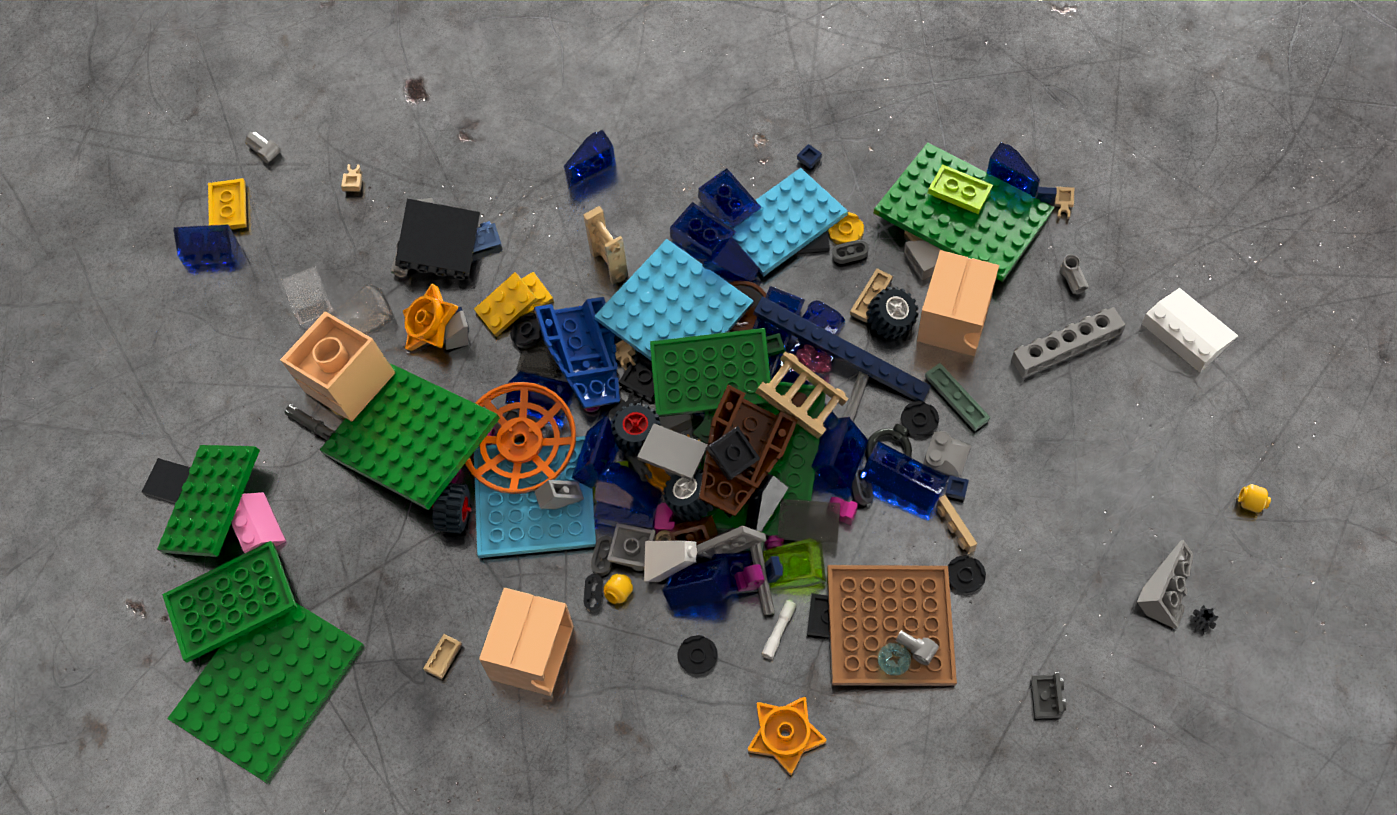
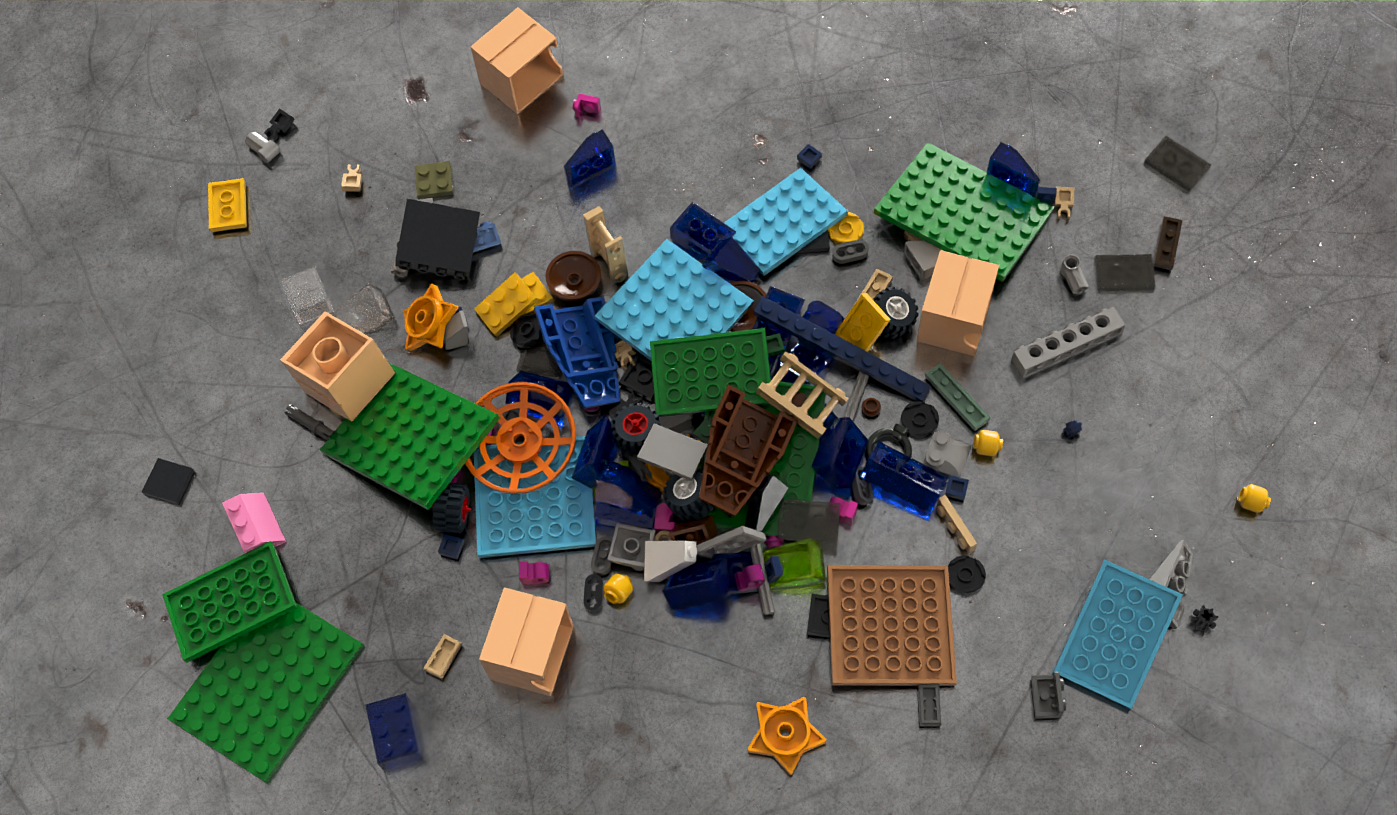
(206, 244): clear blue slope -> none
(208, 500): green plate -> none
(280, 122): none -> black plate
(394, 731): none -> clear blue brick
(433, 180): none -> olive plate
(451, 546): none -> dark blue plate
(516, 60): none -> light nougat piece
(533, 572): none -> magenta leg
(558, 493): light grey slope -> none
(573, 267): none -> reddish brown dish
(586, 103): none -> dark pink bracket
(697, 655): black tile -> none
(728, 199): clear blue slope -> none
(733, 453): black tile -> none
(774, 640): white piece -> none
(814, 360): clear pink dish -> none
(863, 323): none -> yellow plate
(871, 407): none -> reddish brown plate
(891, 667): clear light blue gear -> none
(922, 649): light grey pin -> none
(929, 705): none -> dark grey plate
(960, 189): lime plate -> none
(987, 443): none -> yellow head
(1073, 427): none -> dark blue plate
(1118, 633): none -> medium azure plate
(1124, 272): none -> clear smoke tile
(1167, 243): none -> dark brown plate
(1177, 163): none -> clear smoke tile
(1188, 329): white slope -> none

